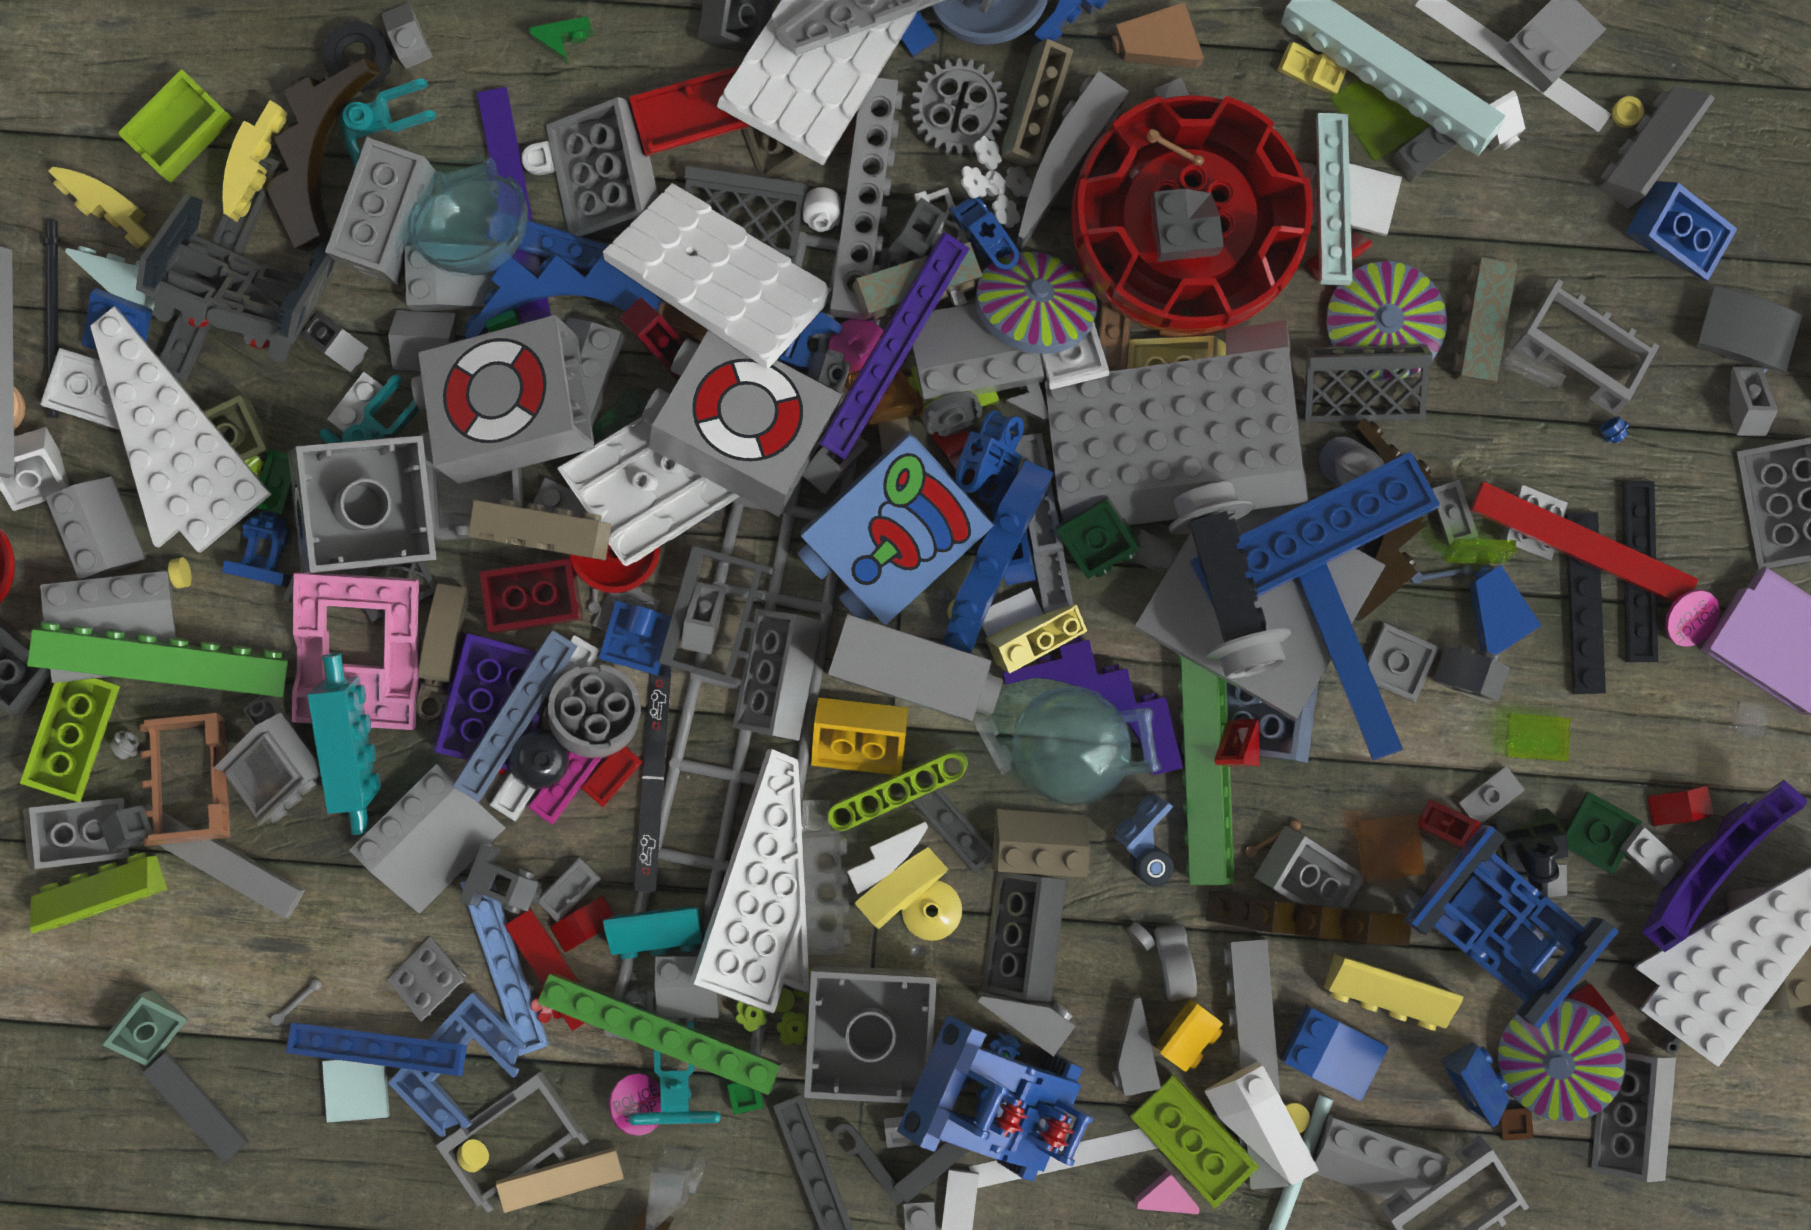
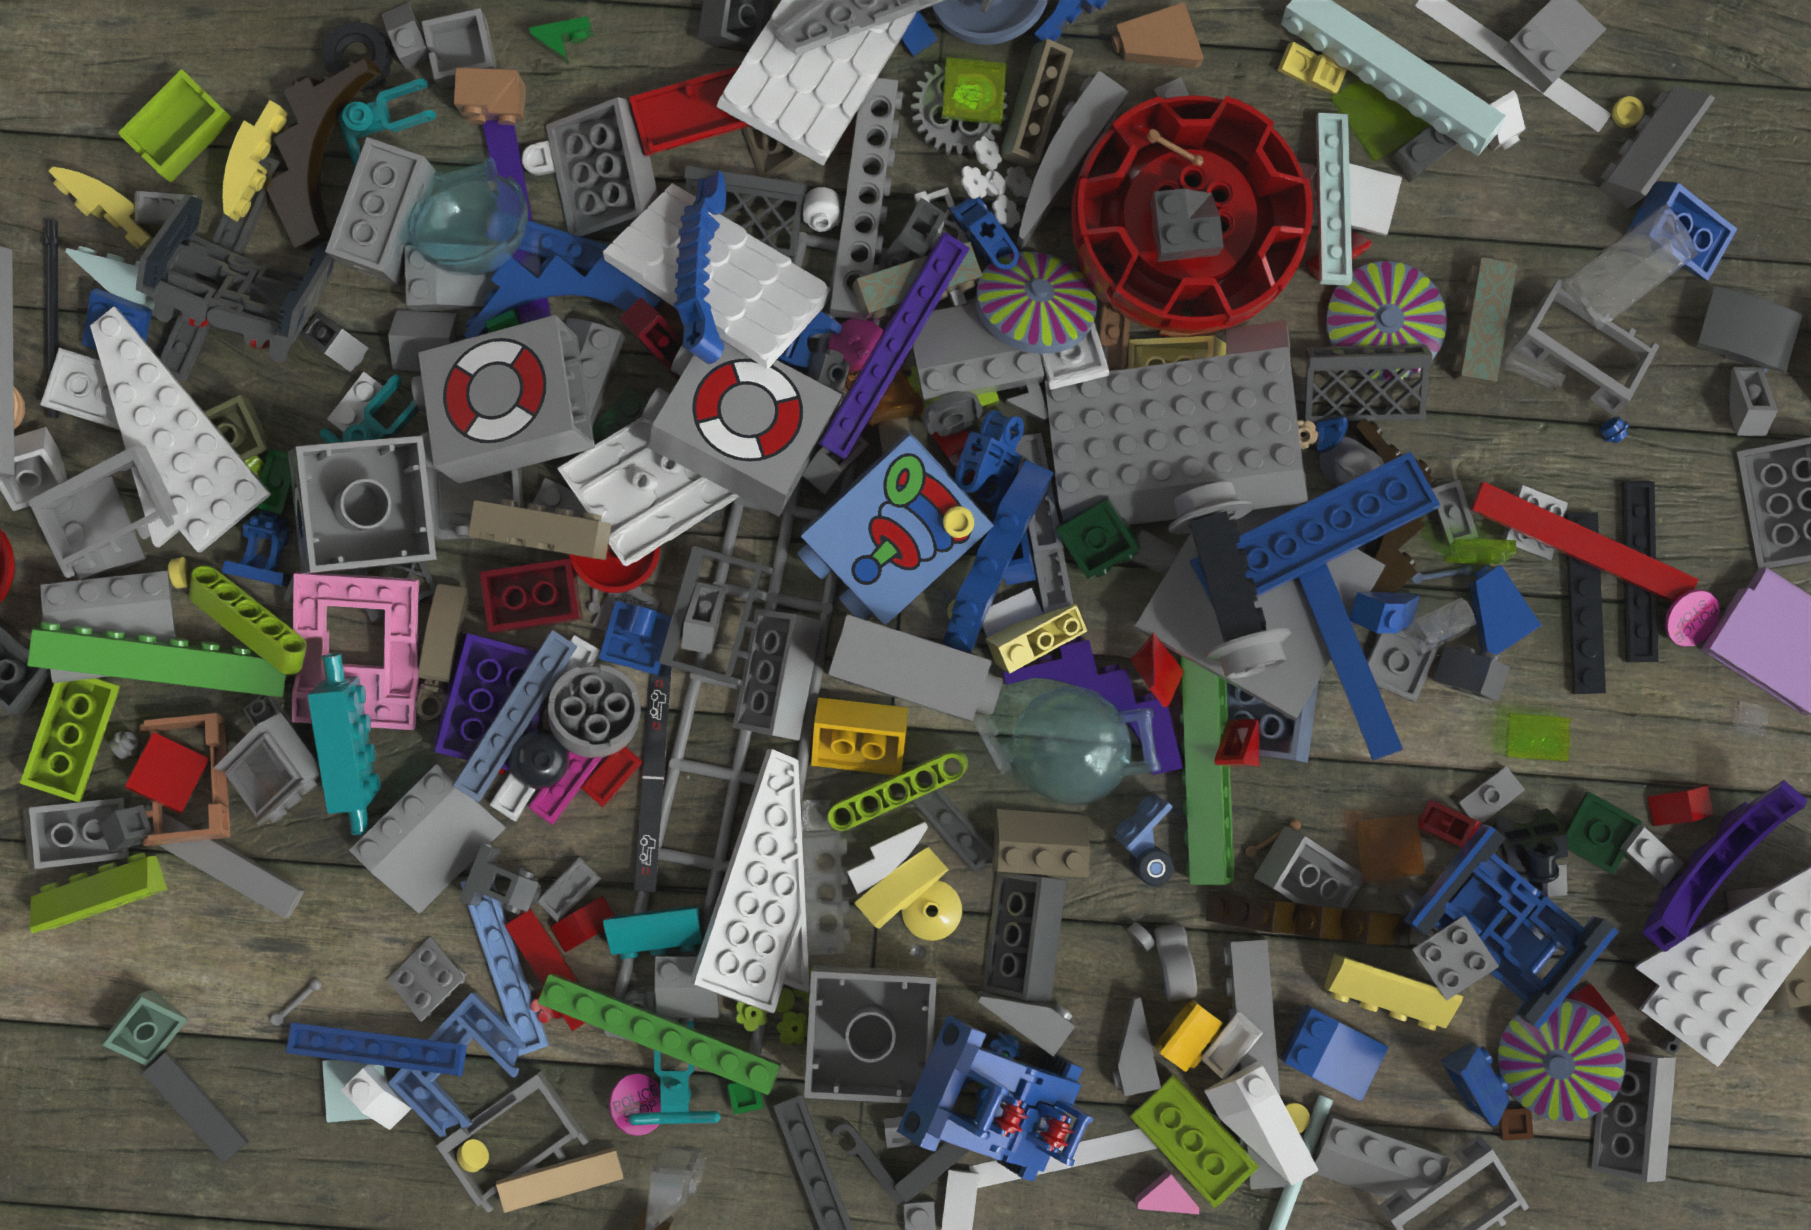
(44, 503): none -> light grey hinge
(155, 206): none -> light grey plate
(166, 773): none -> red tile
(247, 620): none -> lime beam
(375, 1097): none -> white slope
(460, 42): none -> light grey piece
(490, 95): none -> medium nougat slope
(697, 231): none -> blue piece
(958, 521): none -> light yellow tile
(973, 90): none -> clear neon green tile
(1158, 669): none -> red slope
(1231, 1045): none -> white tile
(1311, 435): none -> tan plate
(1330, 433): none -> blue tile
(1384, 611): none -> blue slope
(1440, 626): none -> clear hips
(1455, 957): none -> light grey hinge
(1631, 266): none -> clear slope

